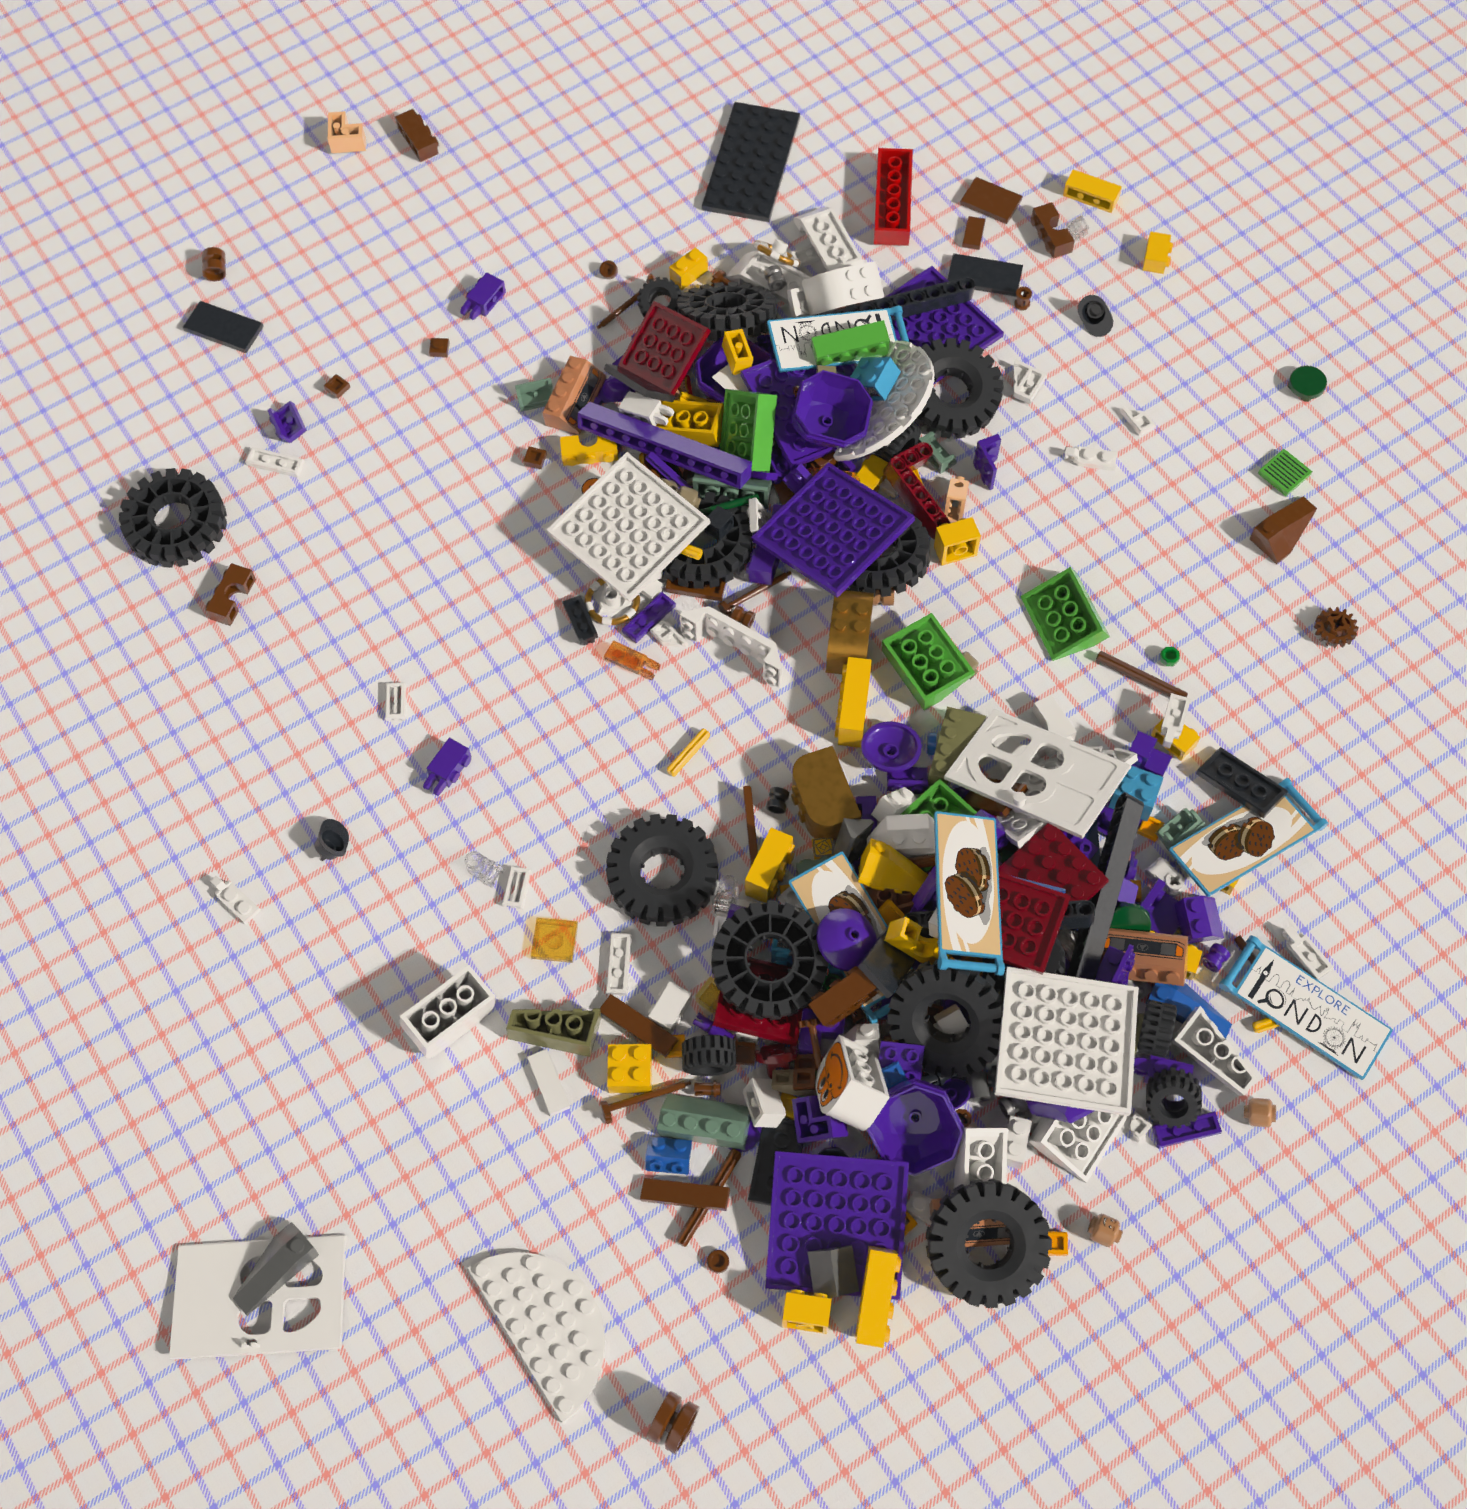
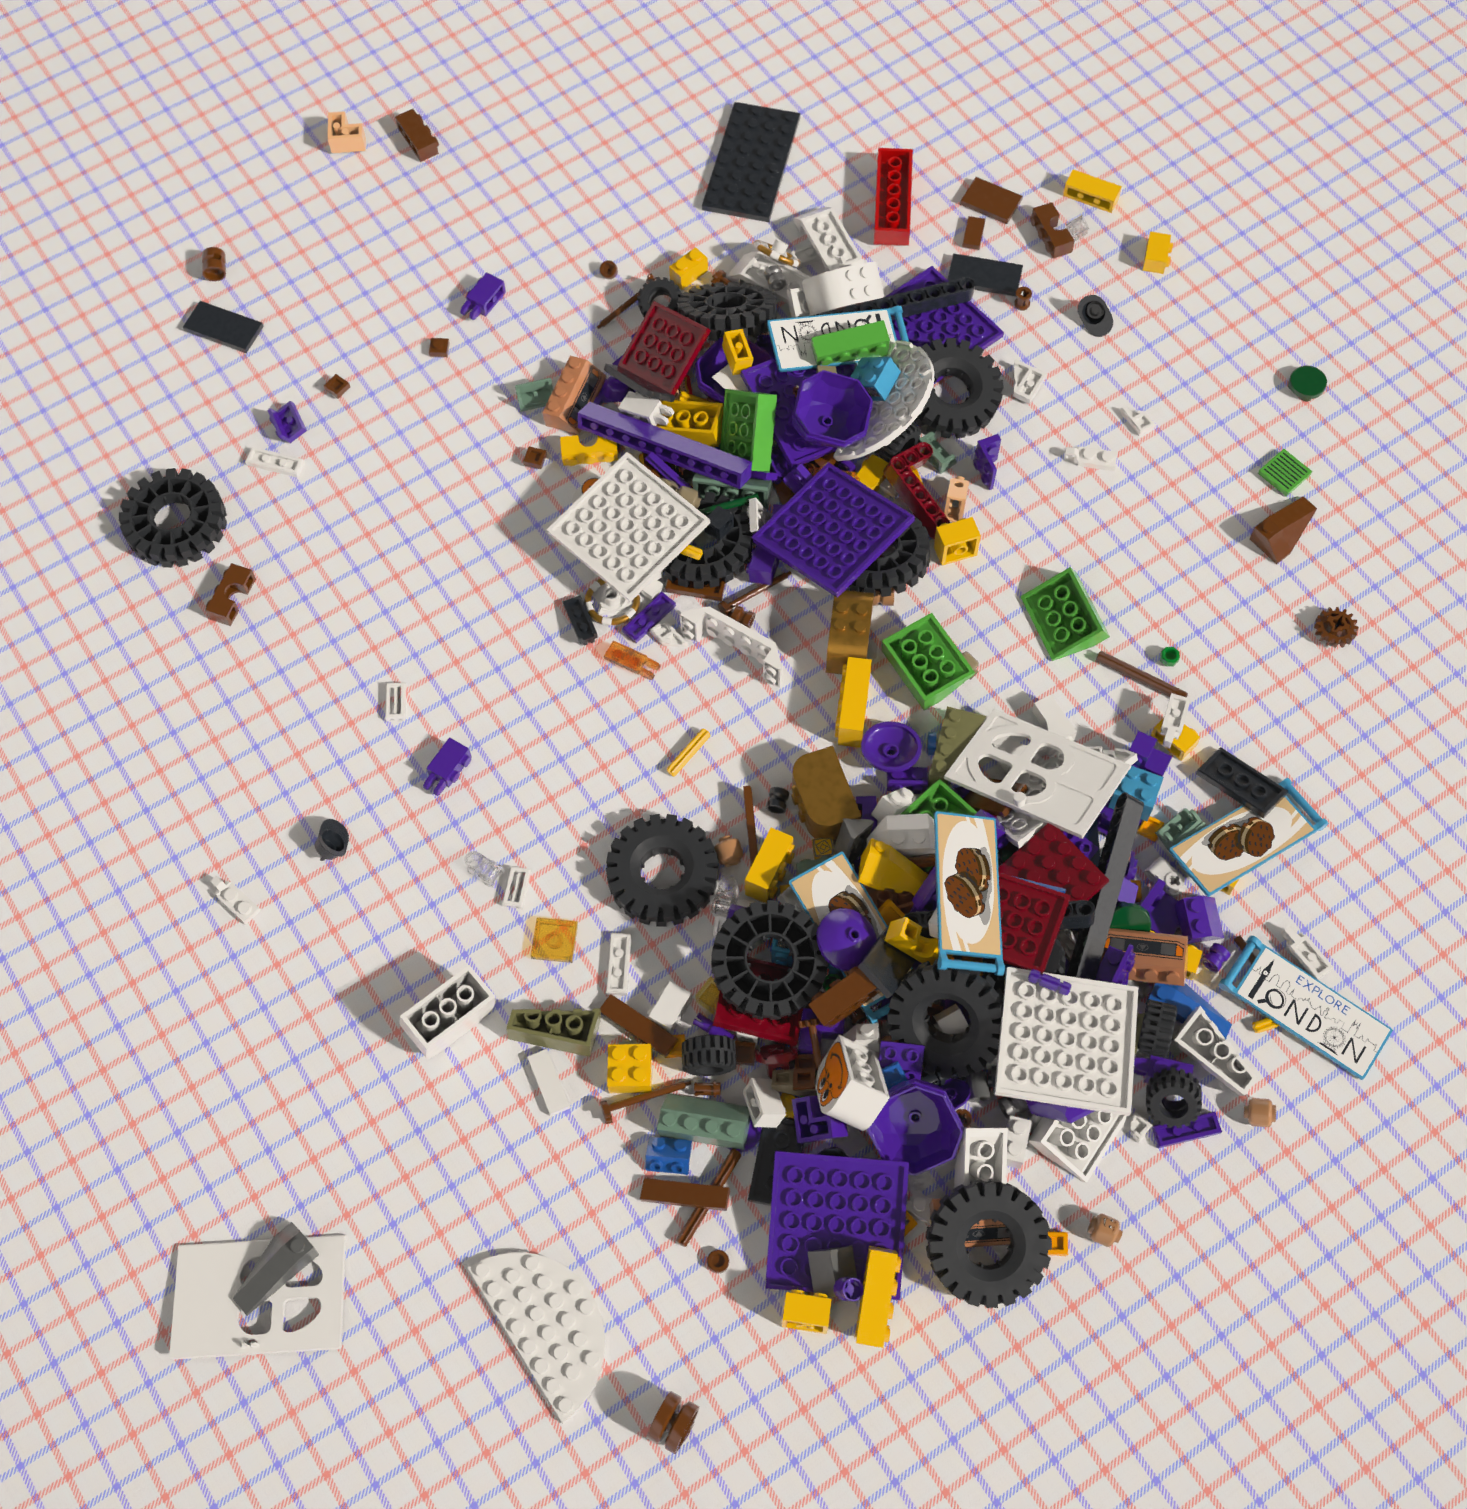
(728, 851): none -> medium nougat head
(852, 1292): none -> dark purple wheel
(1049, 982): none -> dark purple axle

